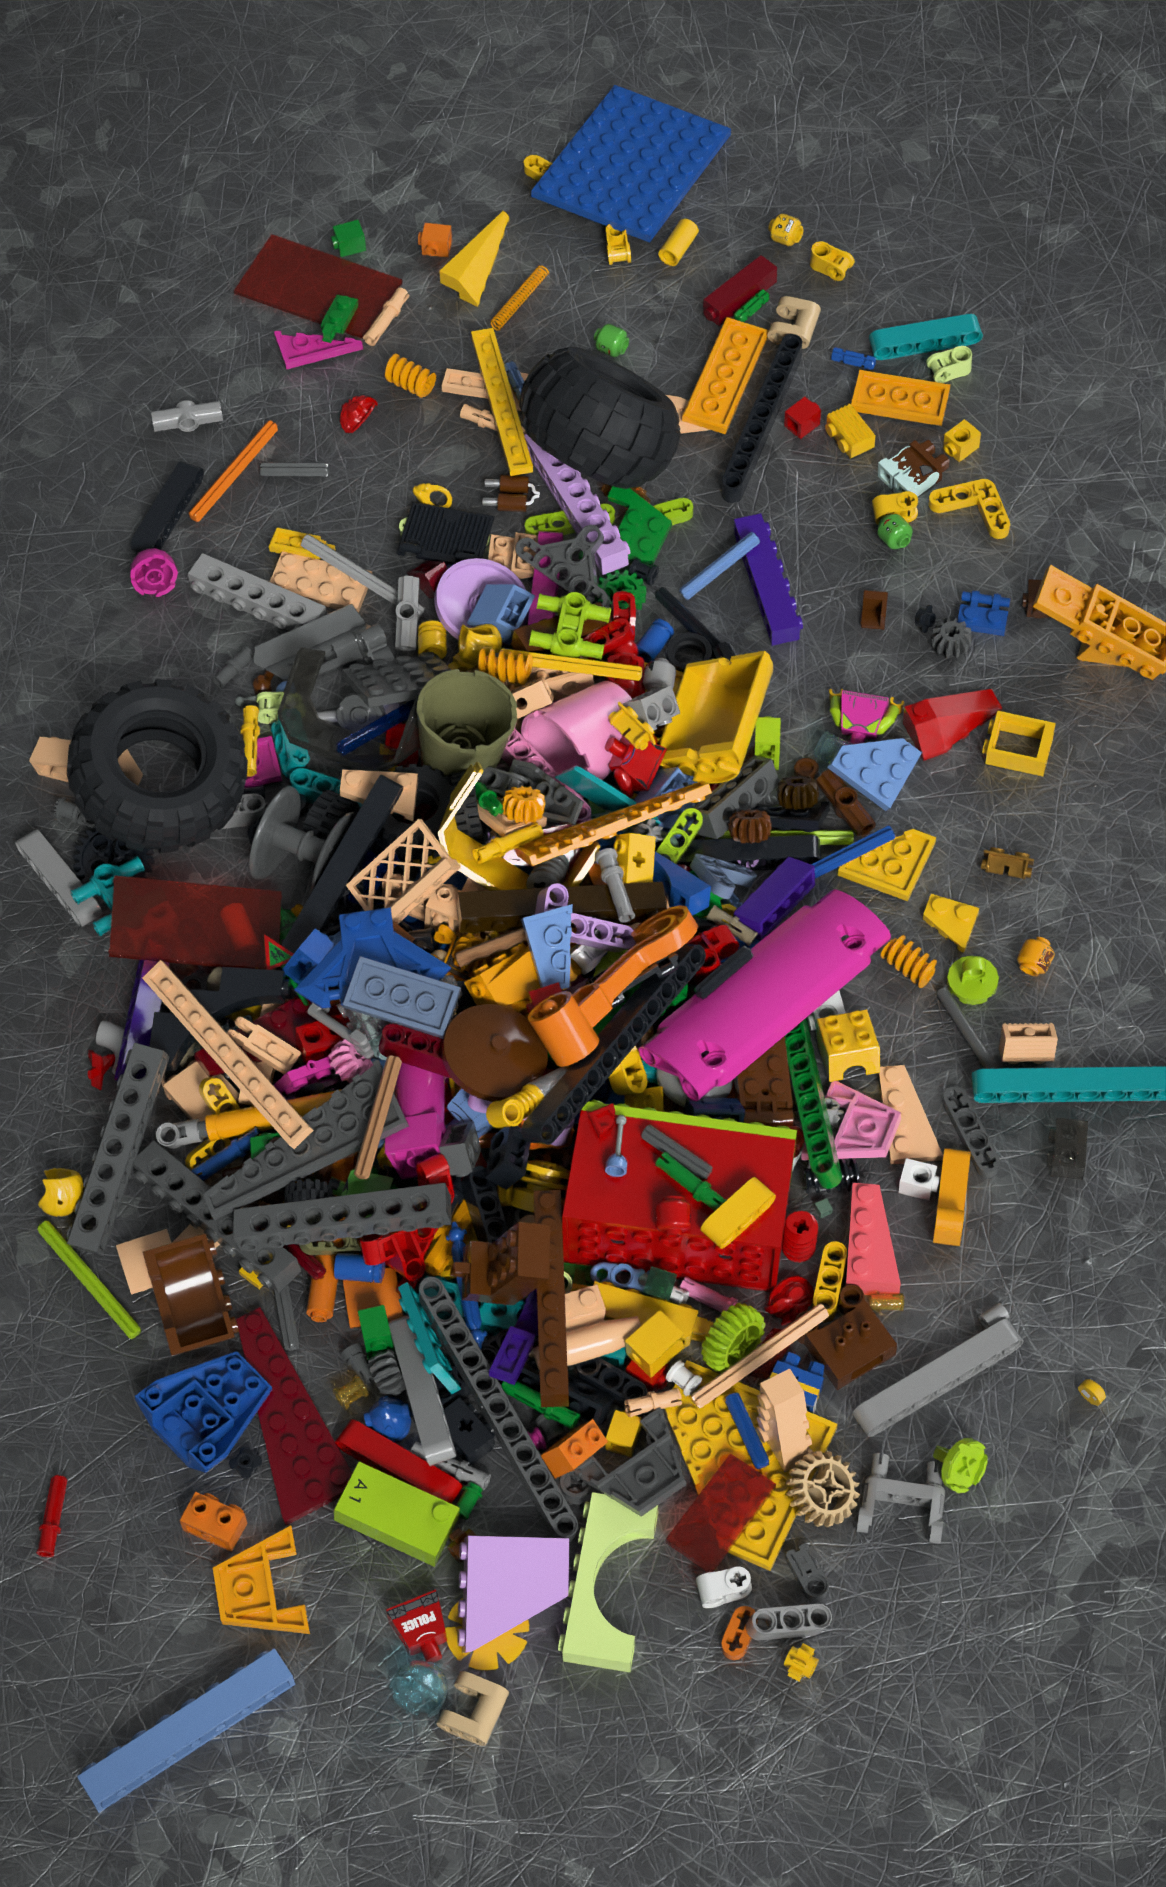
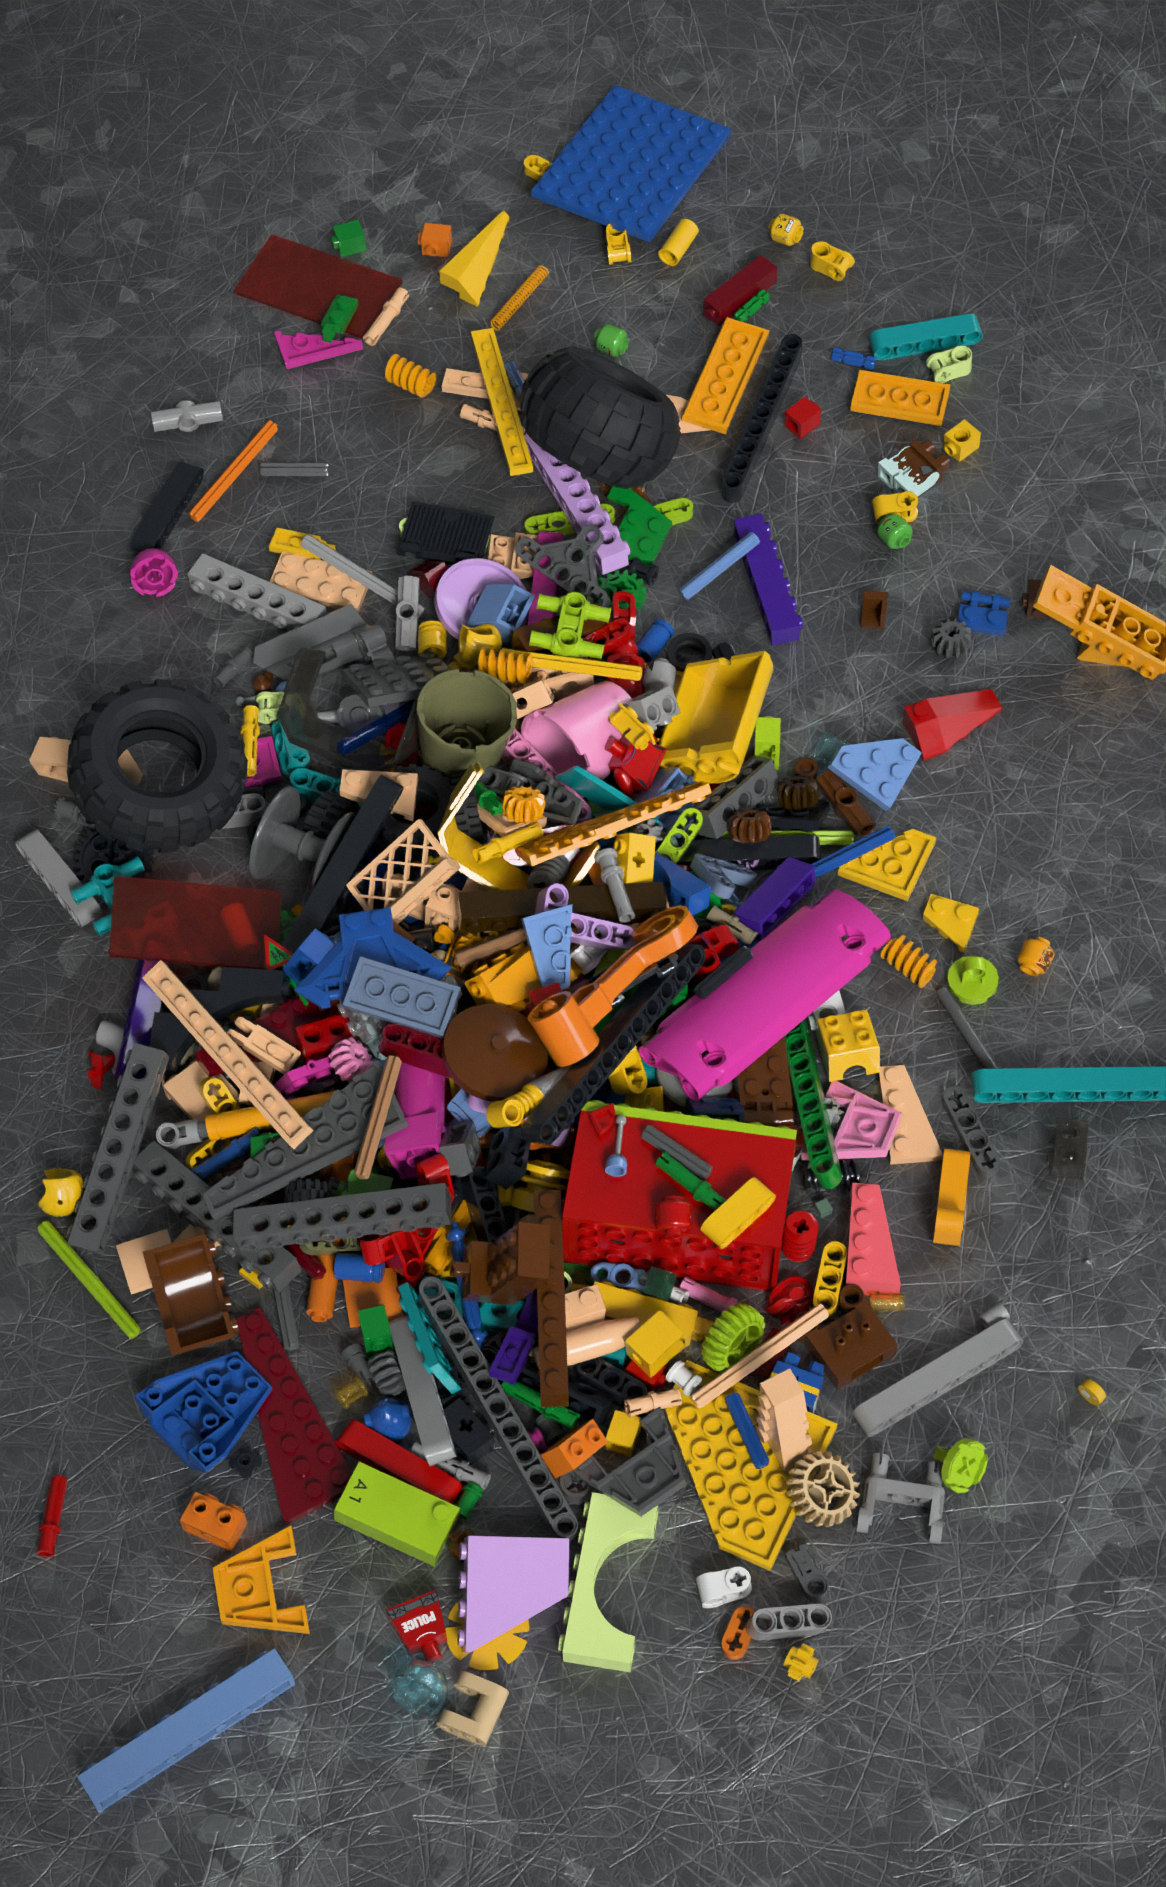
(356, 412): red hat -> none
(356, 1038): light grey hinge -> none
(424, 490): yellow piece -> none
(510, 484): reddish brown piece -> none
(684, 616): black axle -> none
(720, 1513): clear red plate -> none
(805, 318): tan connector -> none
(850, 431): yellow brick -> none
(862, 714): torso -> none
(916, 1169): white brick -> none
(925, 618): black plate -> none
(975, 497): yellow beam -> none
(998, 860): pearl gold hinge -> none
(1022, 726): yellow window -> none
(1028, 1043): light nougat brick -> none

